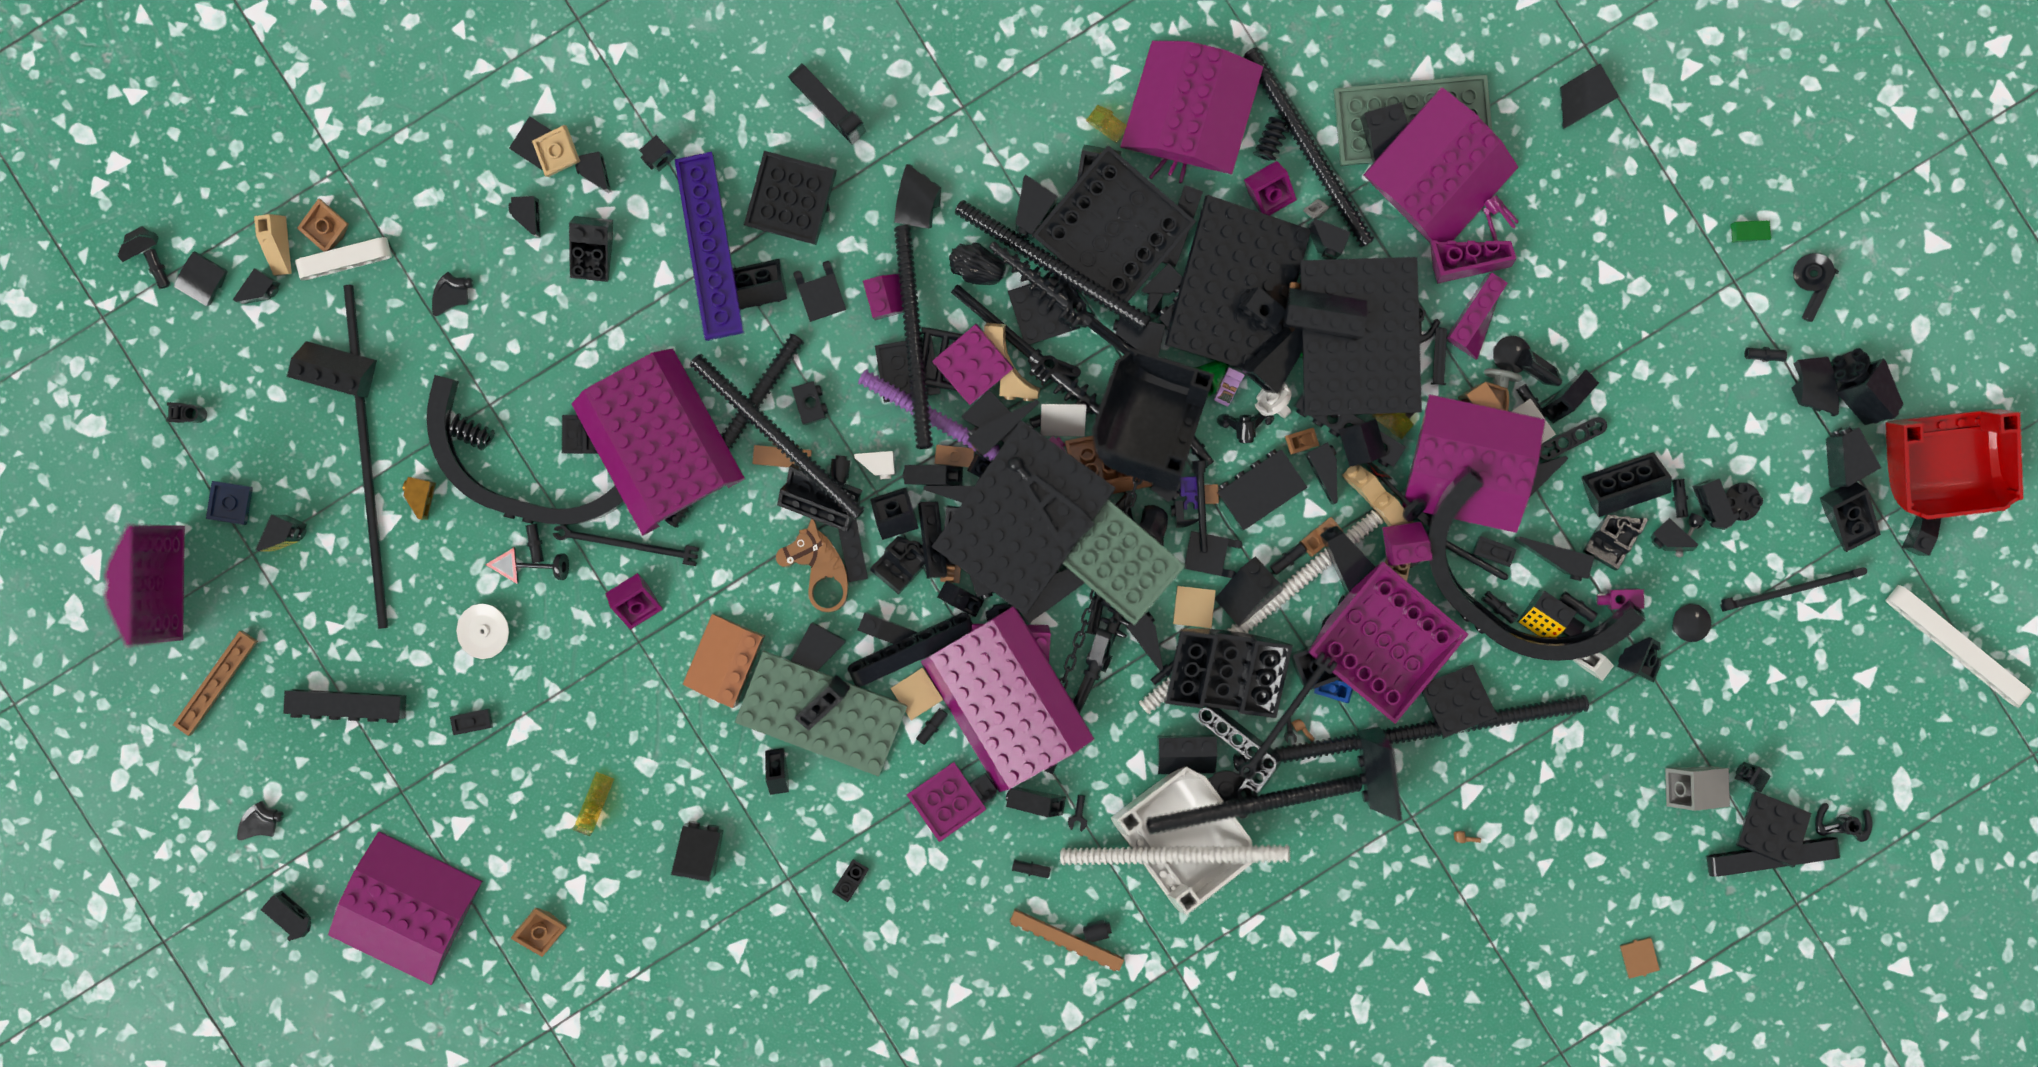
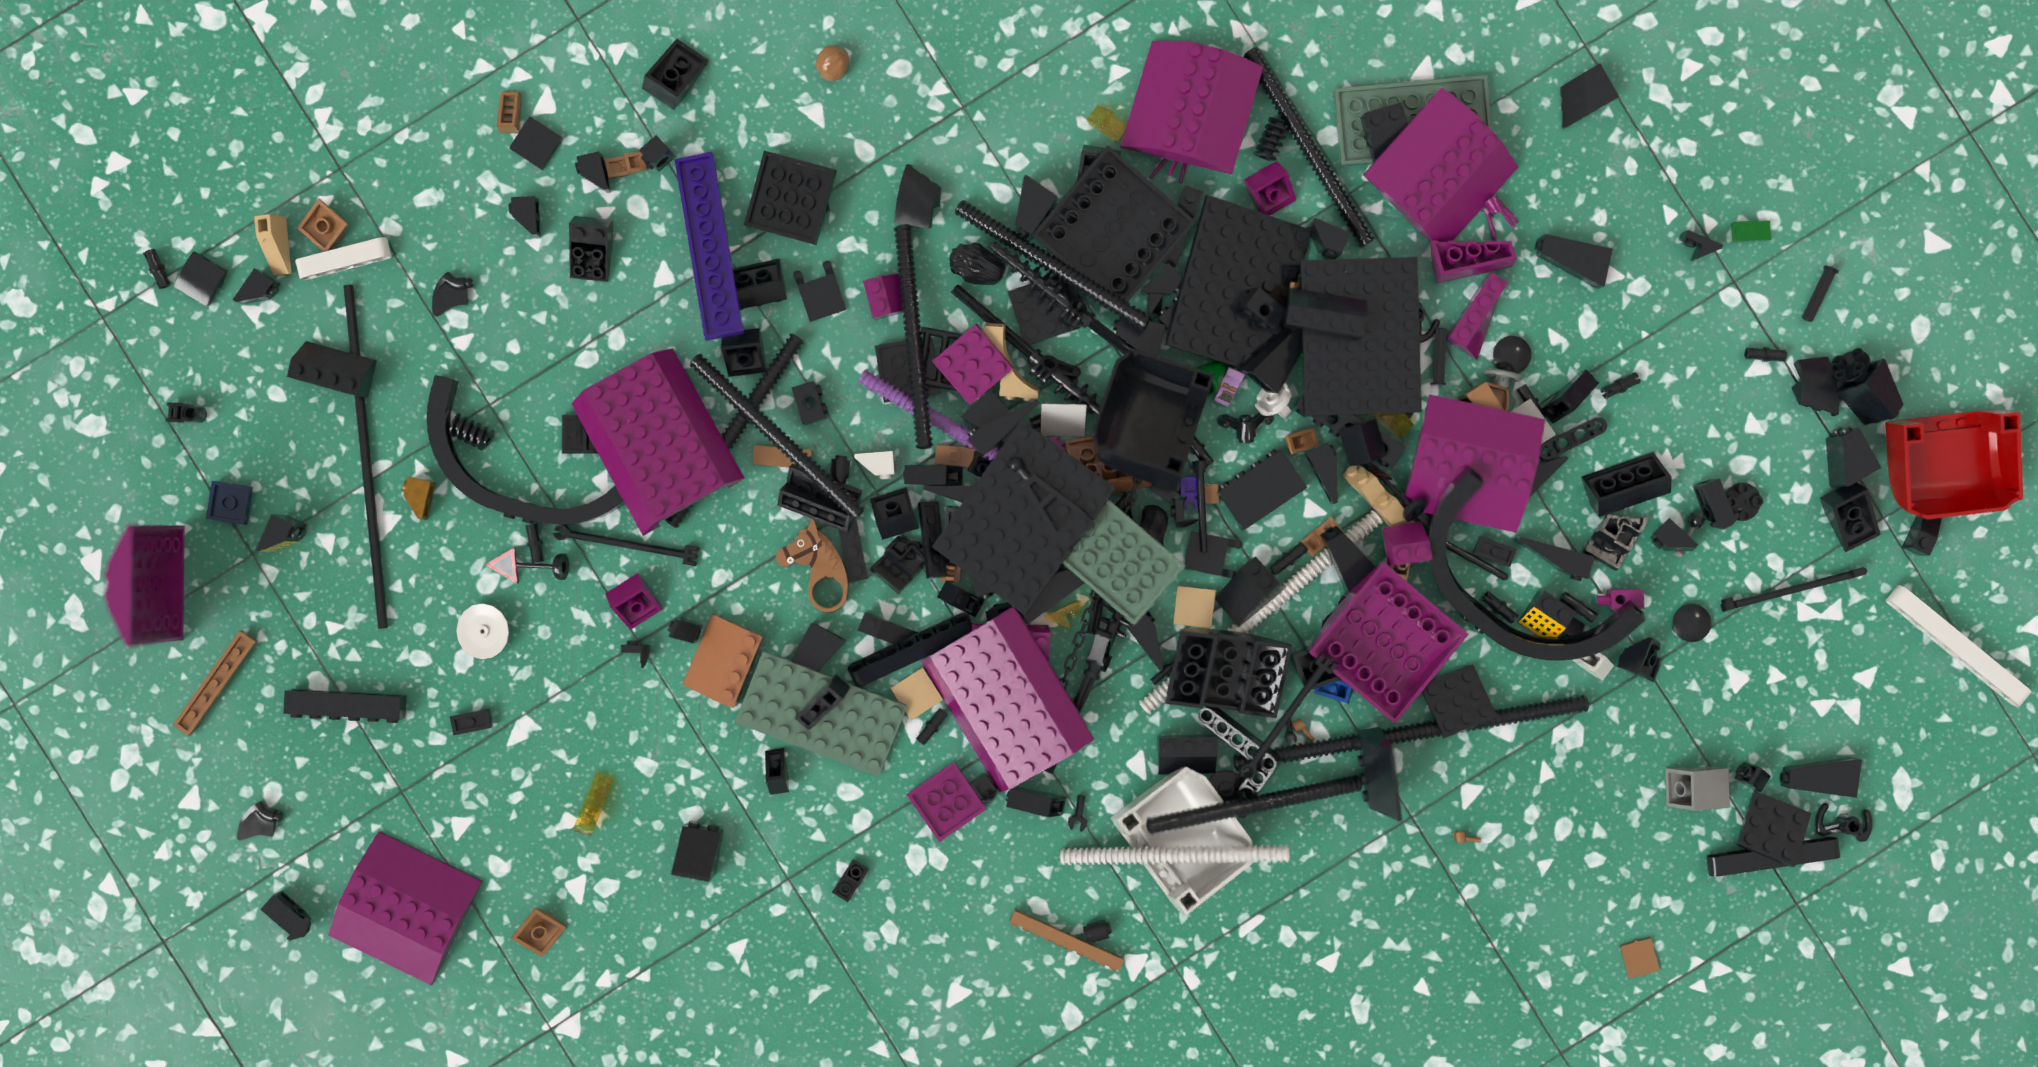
(136, 242): black slope -> none
(506, 124): none -> medium nougat slope
(556, 151): tan tile -> none
(625, 165): none -> medium nougat slope
(633, 647): none -> black plate
(674, 74): none -> black slope
(685, 630): none -> black slope
(744, 353): none -> black slope
(832, 62): none -> medium nougat hair
(845, 122): black beam -> none
(1031, 869): black axle -> none
(1059, 616): none -> clear yellow slope
(1316, 209): light grey slope -> none
(1539, 368): black tile -> none
(1577, 258): none -> black slope
(1620, 385): none -> black pin
(1680, 498): black pin -> none
(1703, 245): none -> black slope
(1813, 262): black dish -> none
(1827, 777): none -> black slope

